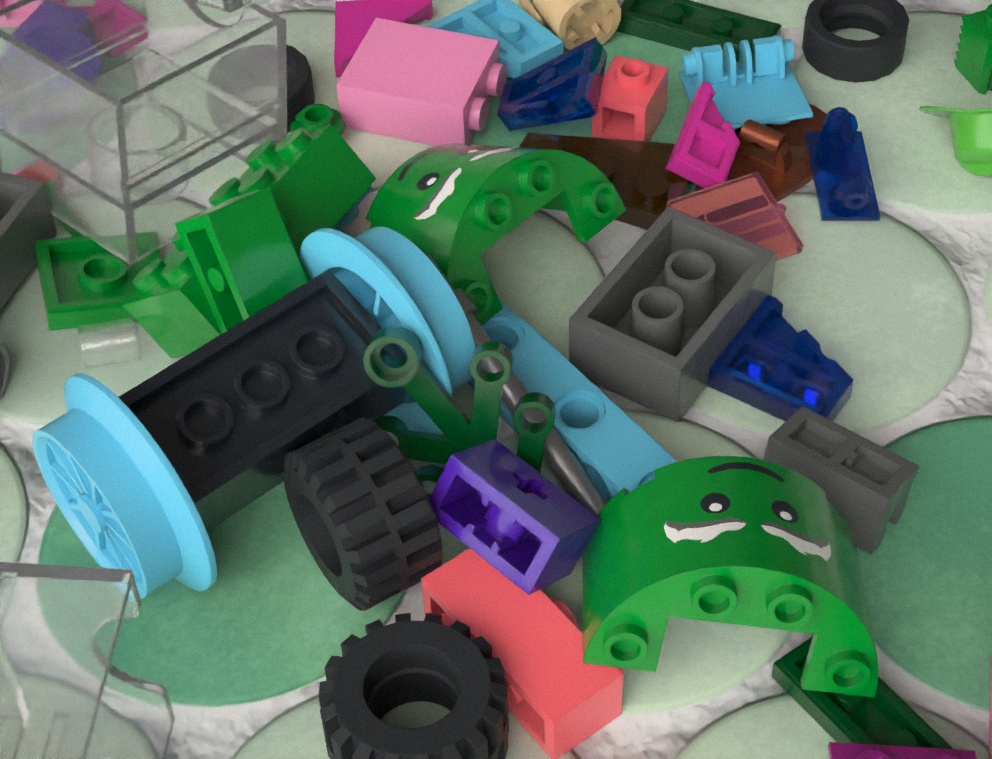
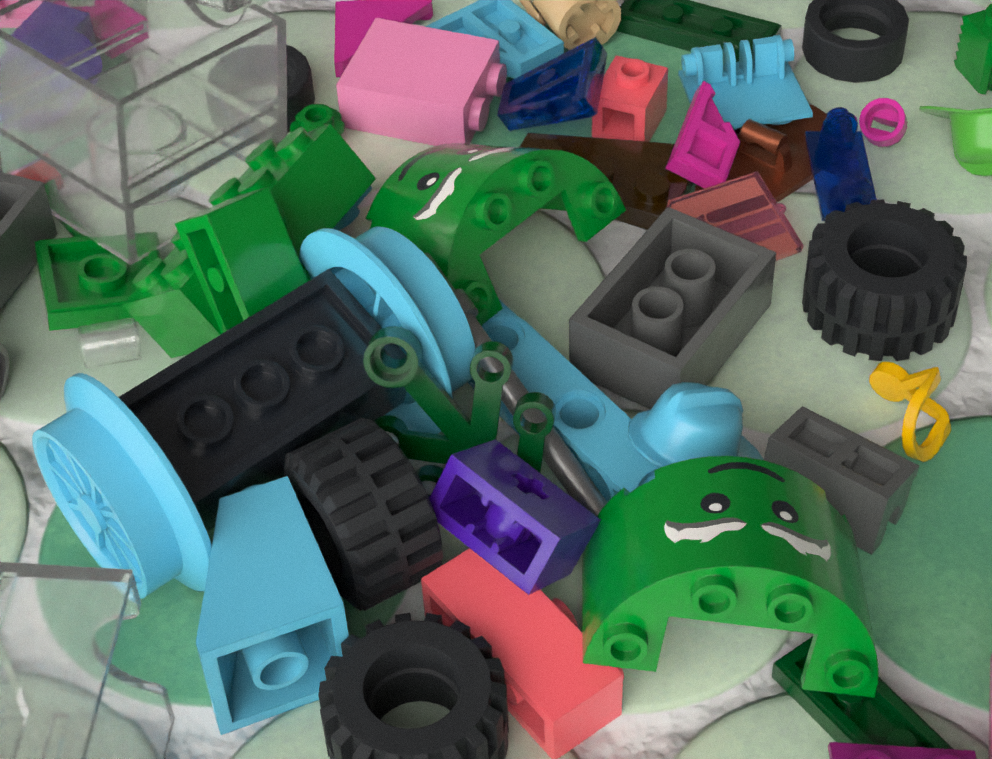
(266, 608): none -> medium azure slope
(691, 424): none -> medium azure piece
(779, 368): clear blue wing -> none
(883, 279): none -> black tyre
(887, 113): none -> dark pink hinge
(894, 385): none -> yellow piece

